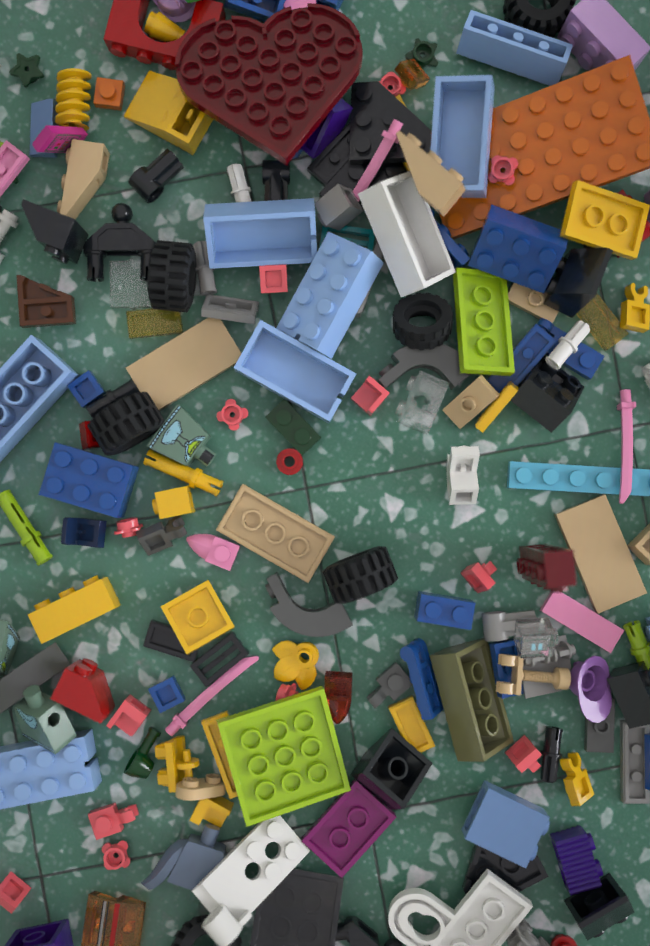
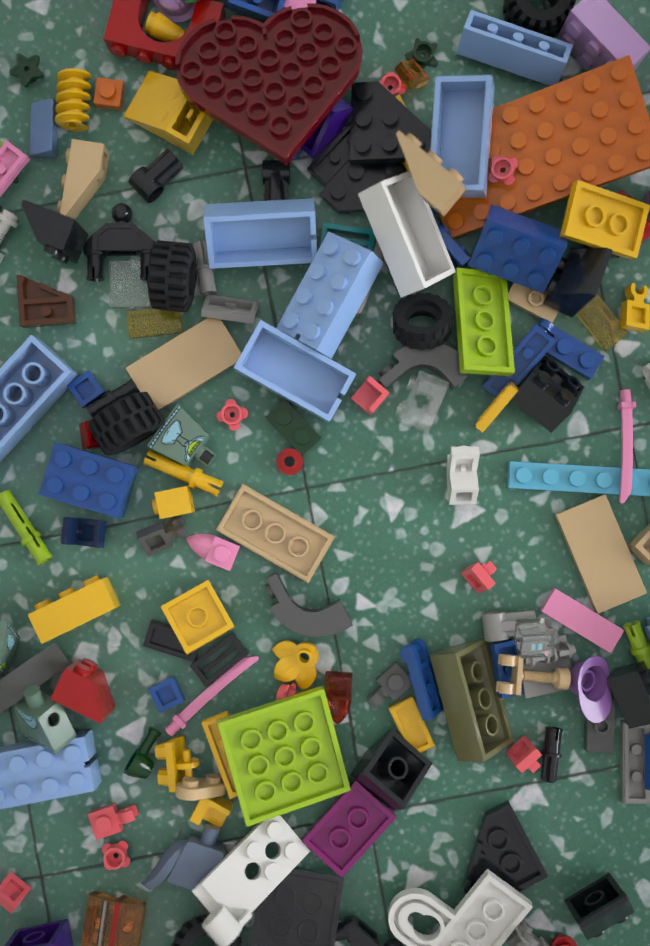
(57, 138): dark pink tile -> none
(128, 527): coral plate -> none
(129, 715): coral panel -> none
(240, 190): white axle -> none
(273, 279): coral tile -> none
(338, 207): light grey brick -> none
(360, 575): black tyre -> none
(379, 157): bright pink sword -> none
(444, 610): blue brick -> none
(471, 402): tan plate -> none
(505, 824): medium blue brick -> none
(547, 566): dark red brick -> none
(567, 345): white axle -> none
(575, 859): dark purple brick -> none
(577, 781): yellow plate -> none

